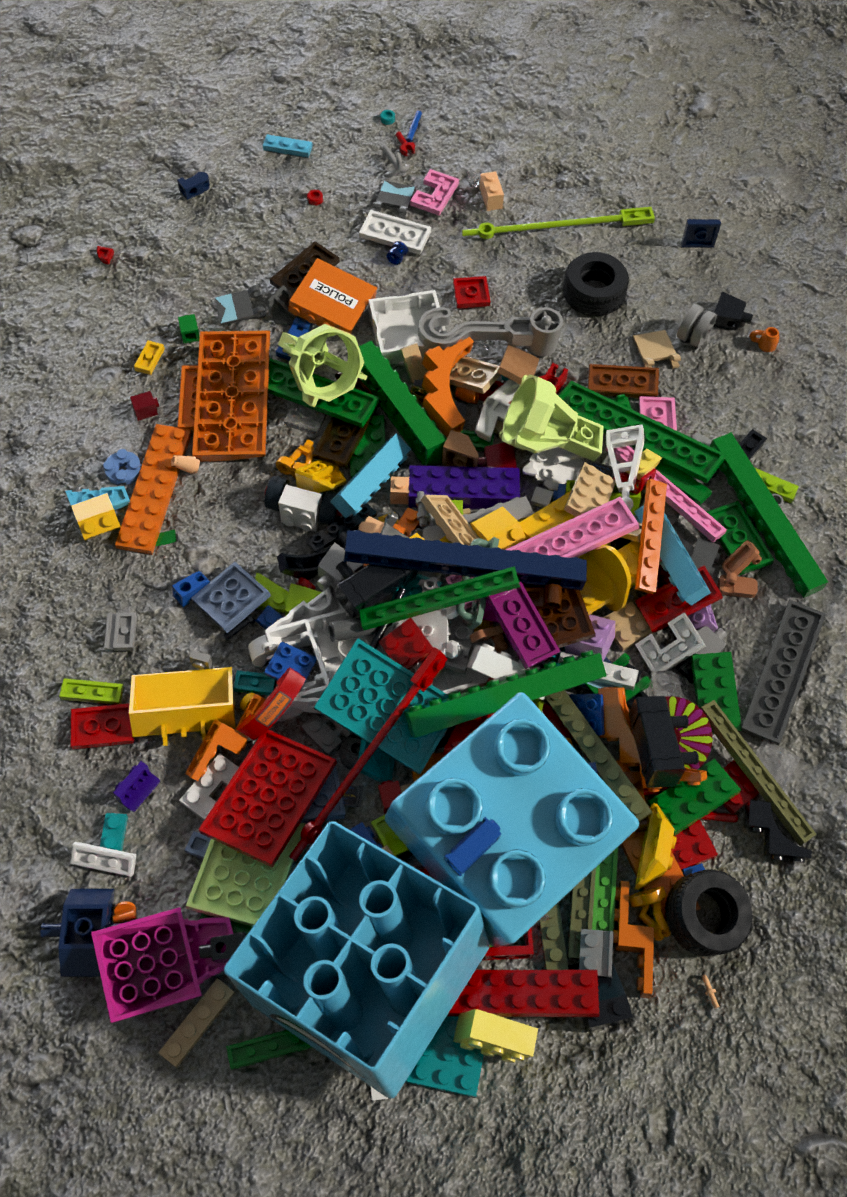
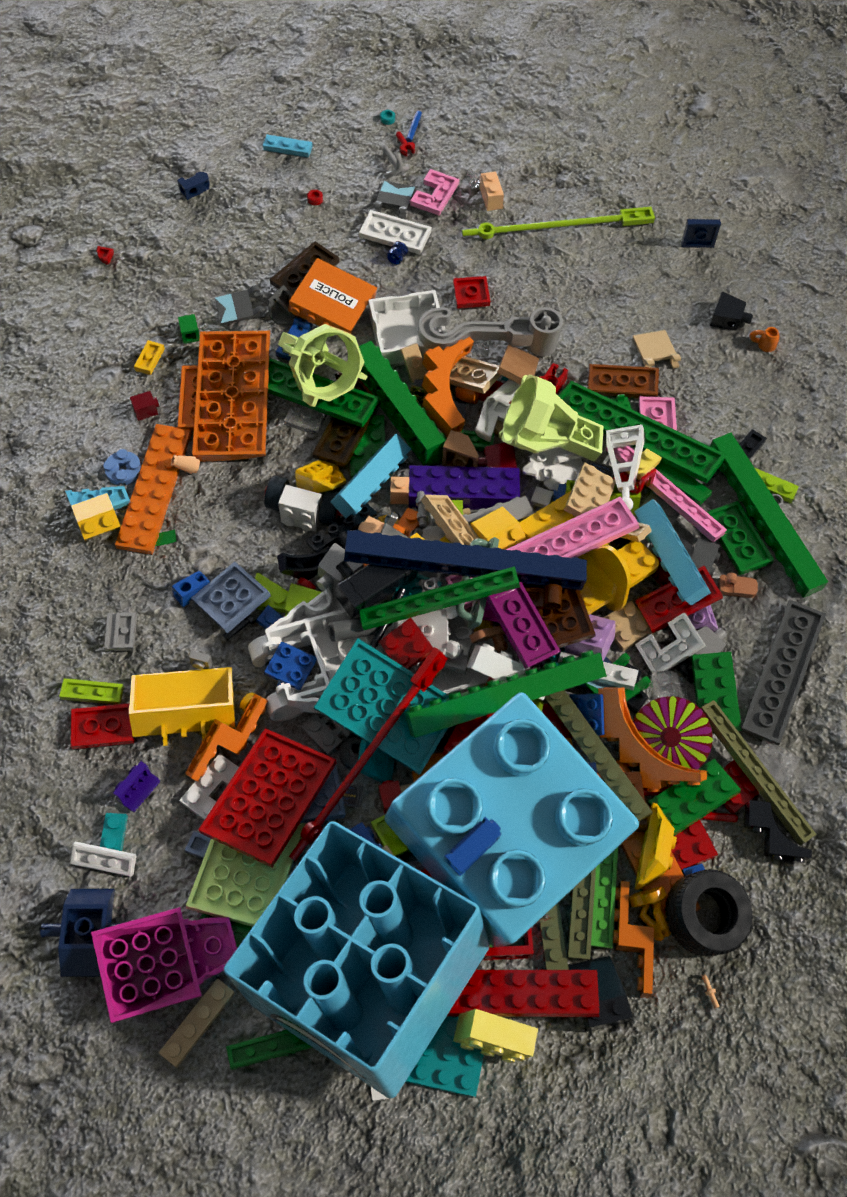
(124, 912): orange plate -> none
(213, 949): black torso -> none
(253, 682): teal plate -> none
(274, 705): red slope -> none
(287, 464): light orange piece -> none
(596, 951): light grey plate -> none
(601, 268): black tyre -> none
(651, 536): orange plate -> none
(657, 741): black piece -> none
(696, 325): light grey wheel -> none
(741, 558): nougat piece -> none

